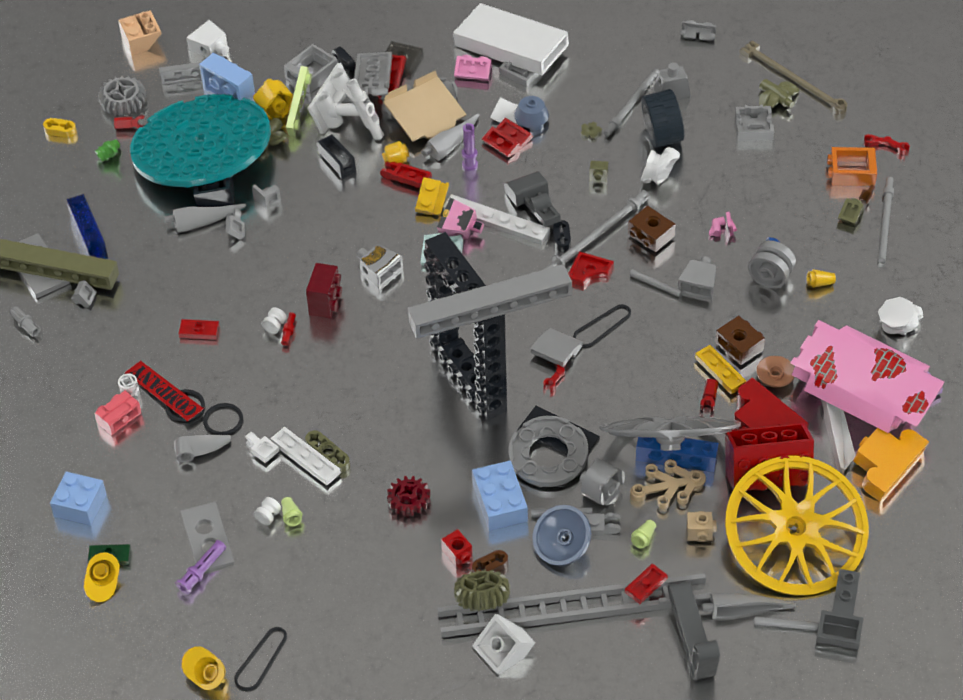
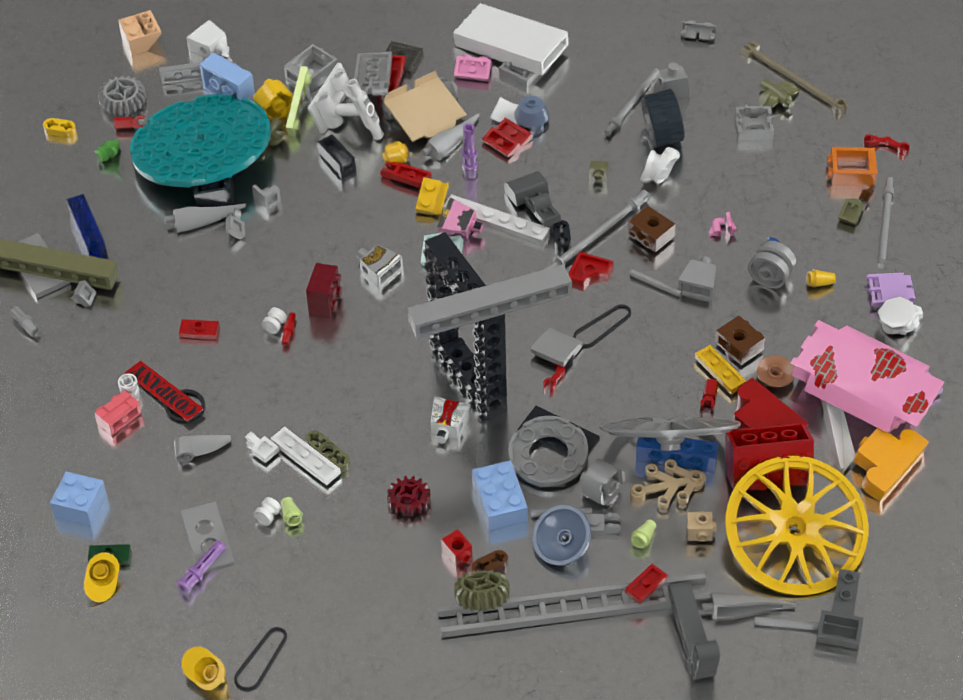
(223, 432): black piece -> none
(345, 59): black beam -> none
(449, 418): none -> white torso
(503, 644): white slope -> none
(590, 130): olive plant -> none
(890, 286): none -> lavender plate

